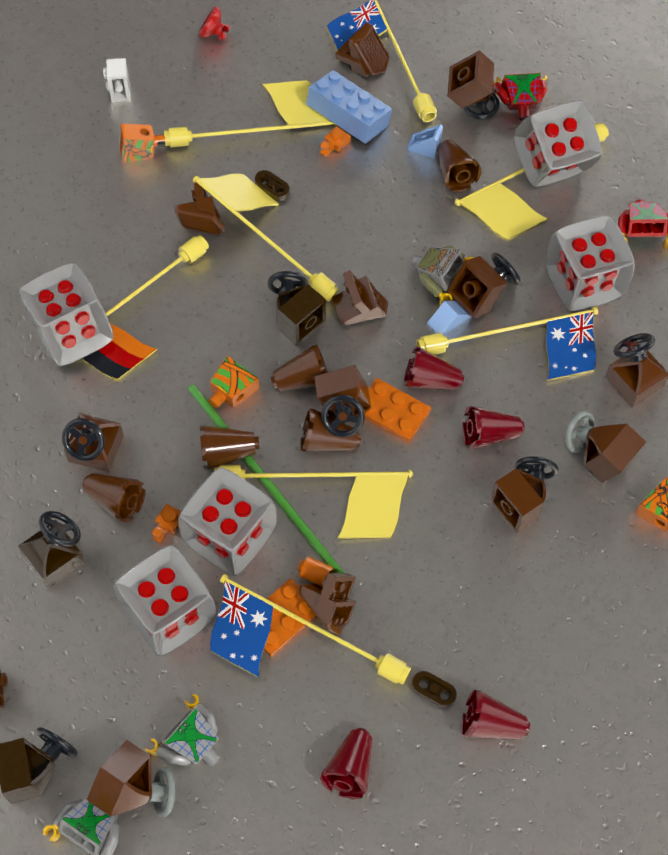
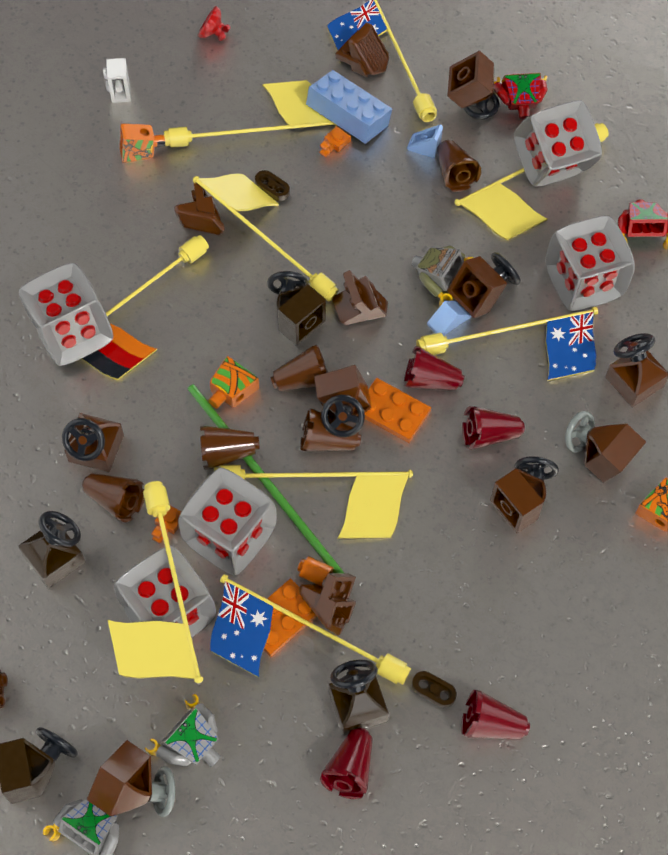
(156, 646): none -> light yellow flag
(357, 696): none -> dark brown piece

